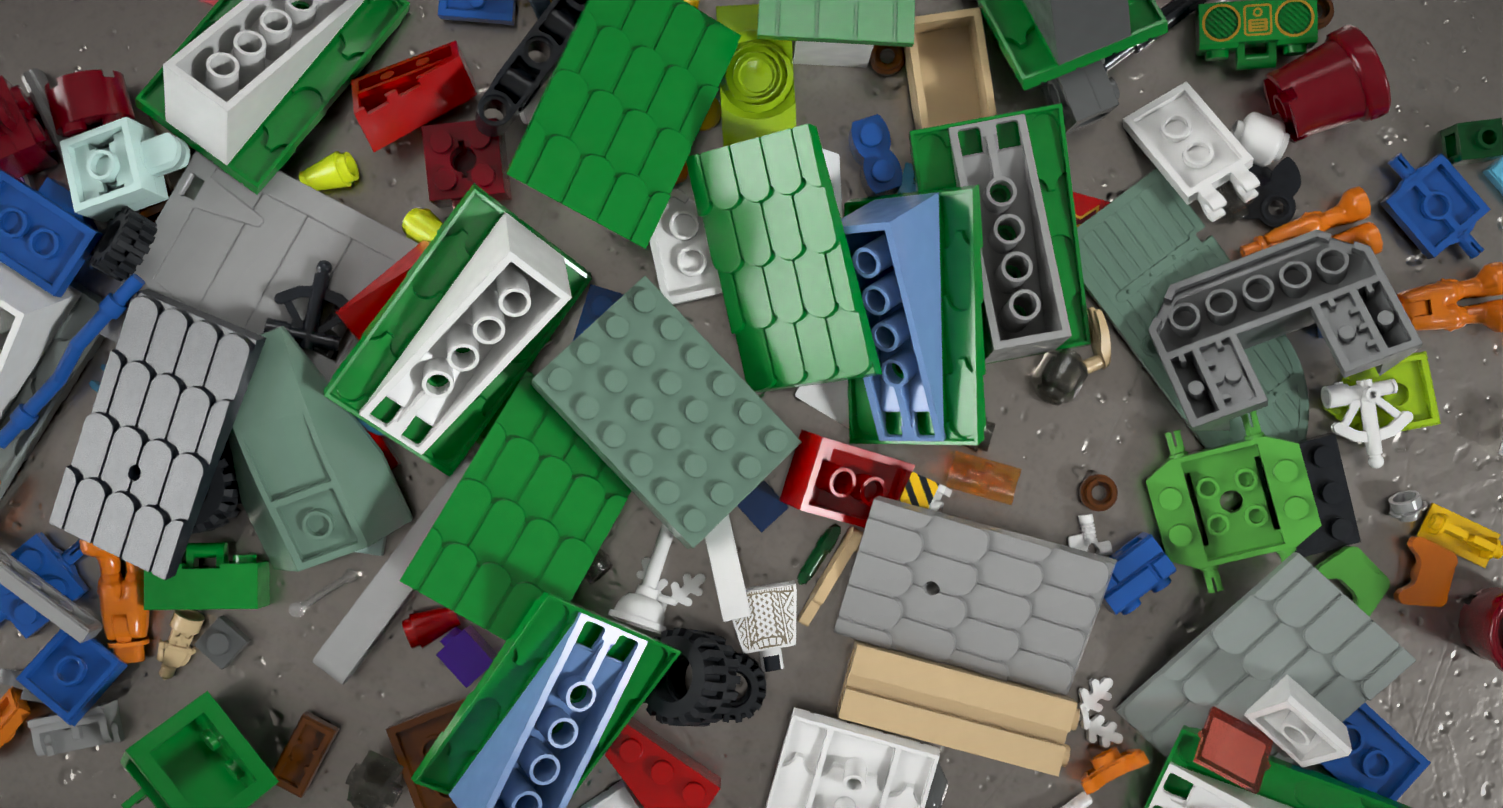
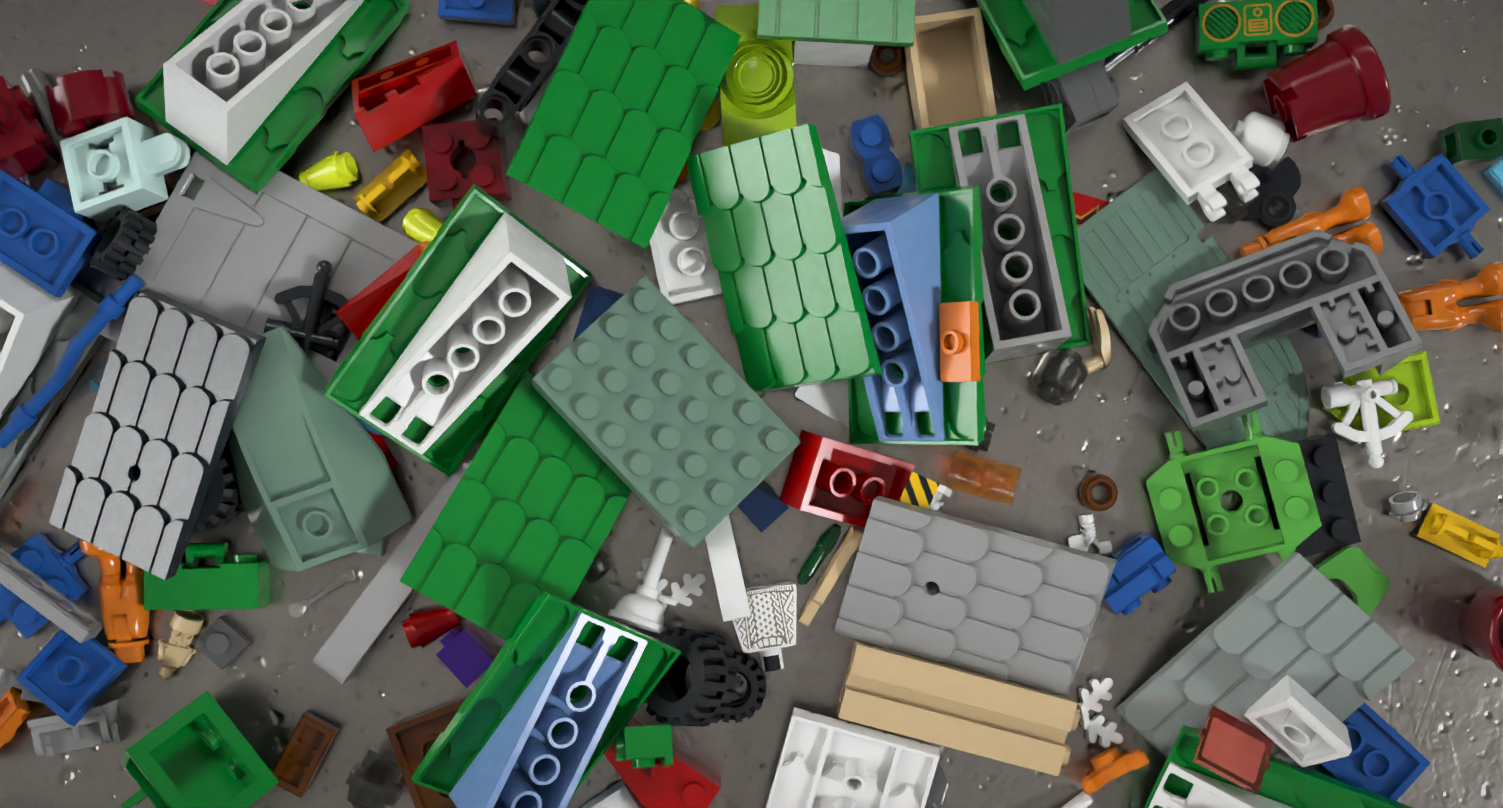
(392, 187): none -> yellow hinge
(645, 745): none -> green brick
(959, 342): none -> orange plate
(1429, 576): orange piece -> none

